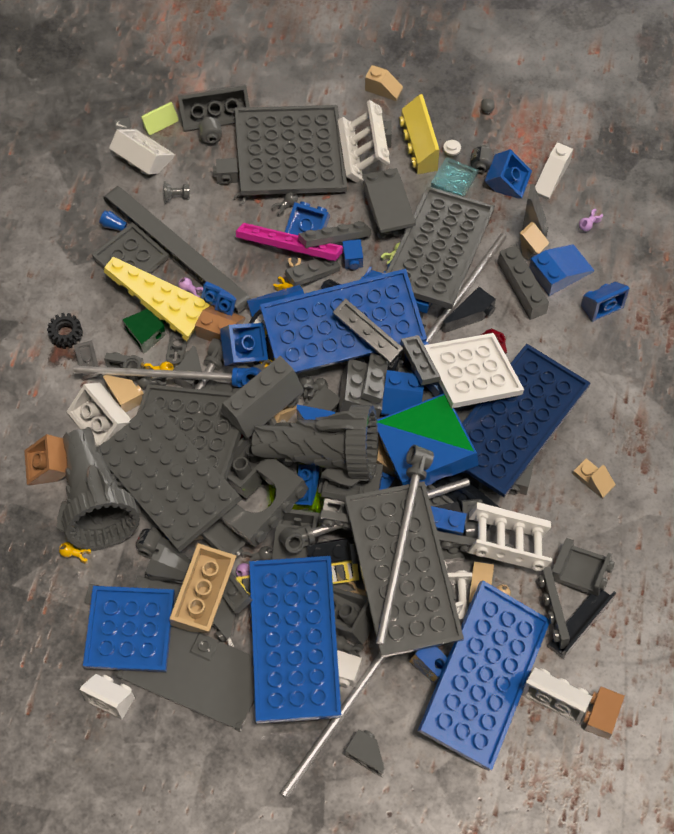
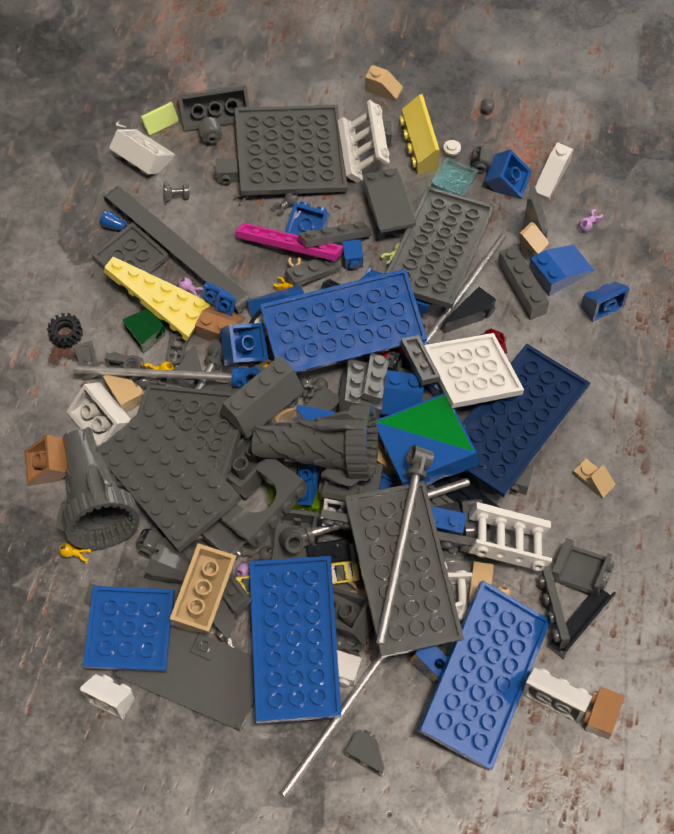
(367, 331): plate -> none

